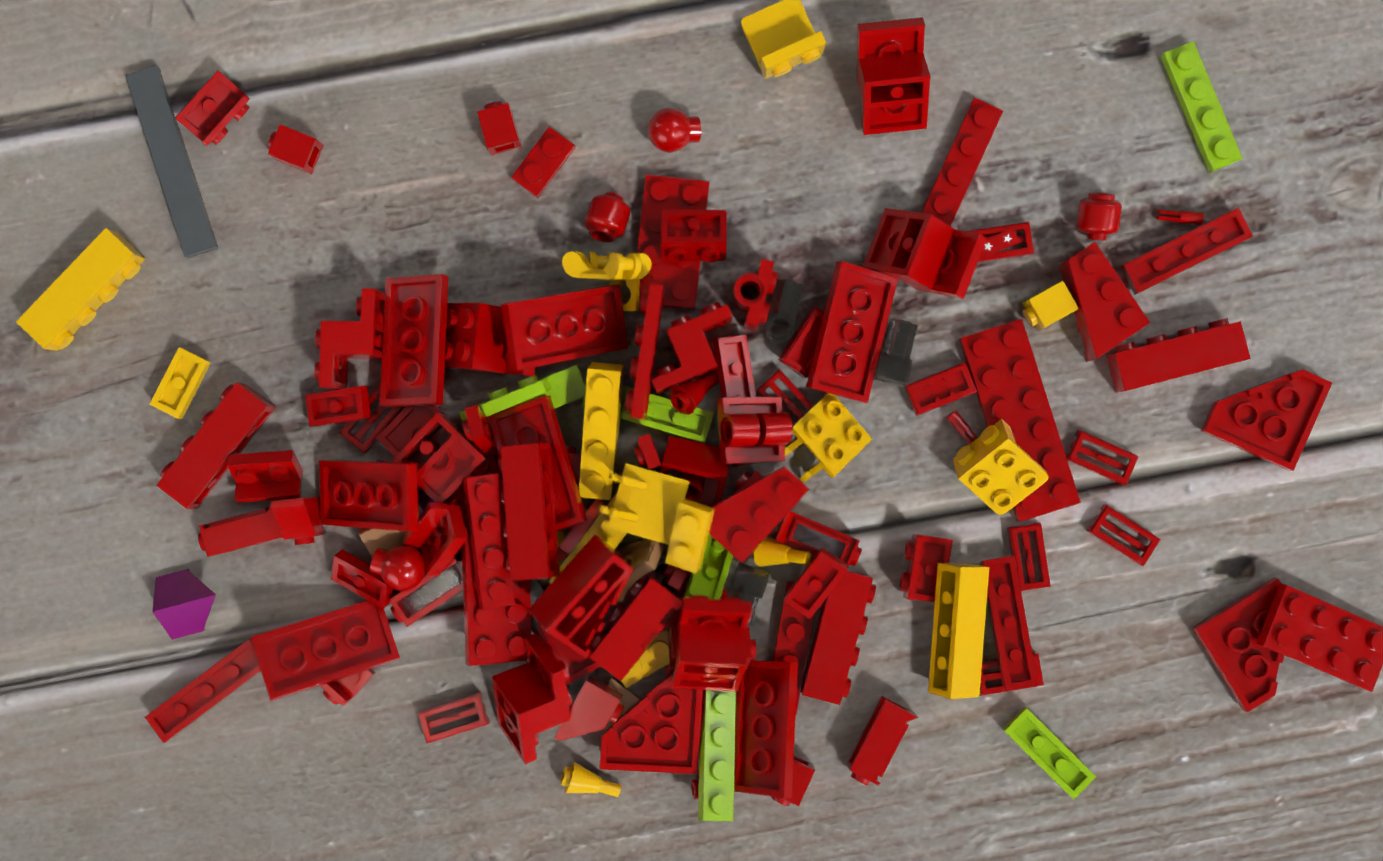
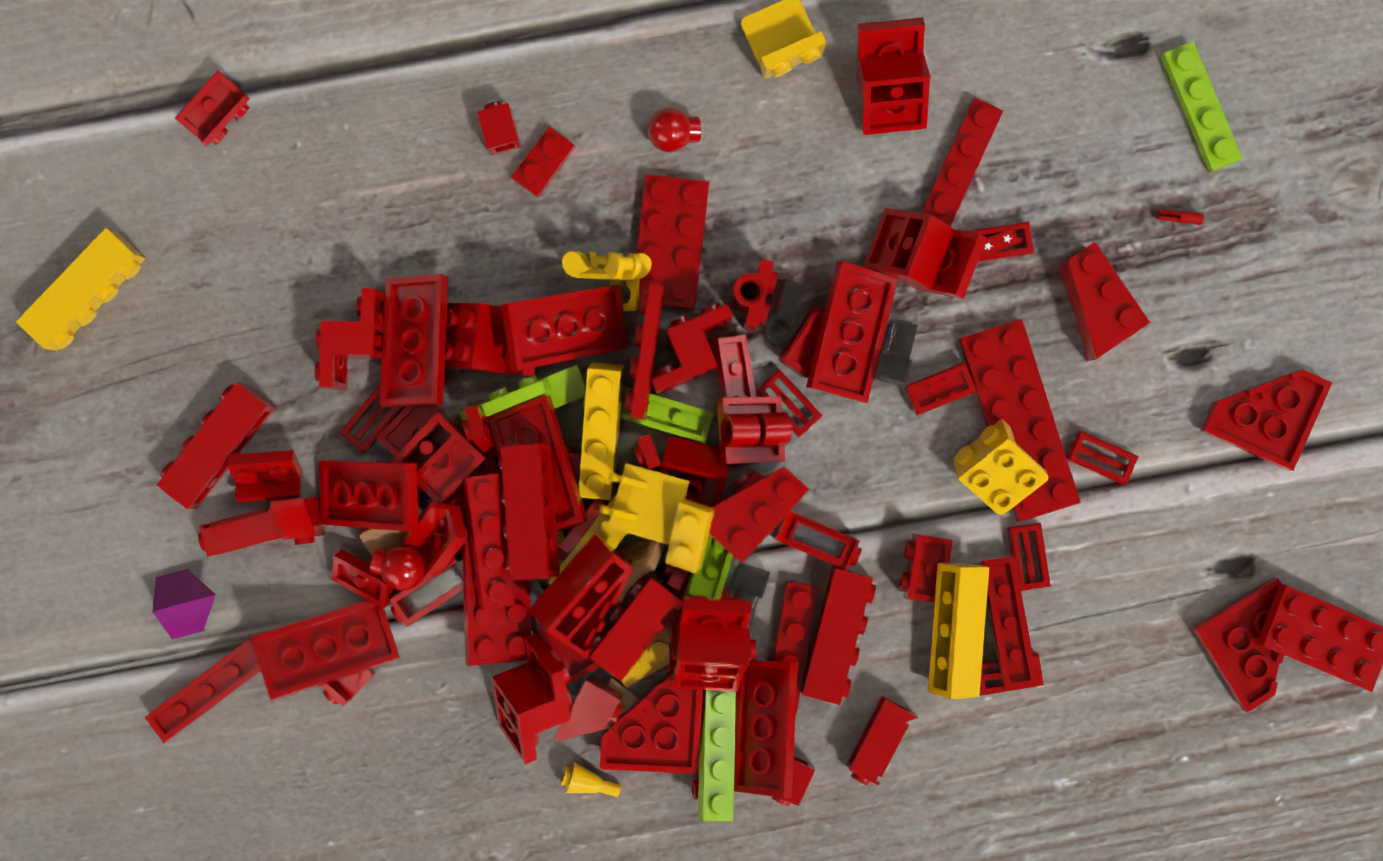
(171, 161): dark grey tile -> none
(180, 383): yellow plate -> none
(294, 149): red brick -> none
(338, 406): red plate -> none
(479, 709): red tile -> none
(607, 217): red head -> none
(688, 395): red cone -> none
(693, 235): red bracket -> none
(775, 553): yellow cone -> none
(815, 583): red plate -> none
(830, 435): yellow plate -> none
(961, 427): red pin -> none
(1048, 752): lime plate -> none
(1049, 306): yellow brick -> none
(1099, 215): red head -> none
(1099, 521): red tile -> none
(1178, 356): red brick -> none
(1186, 251): red plate -> none

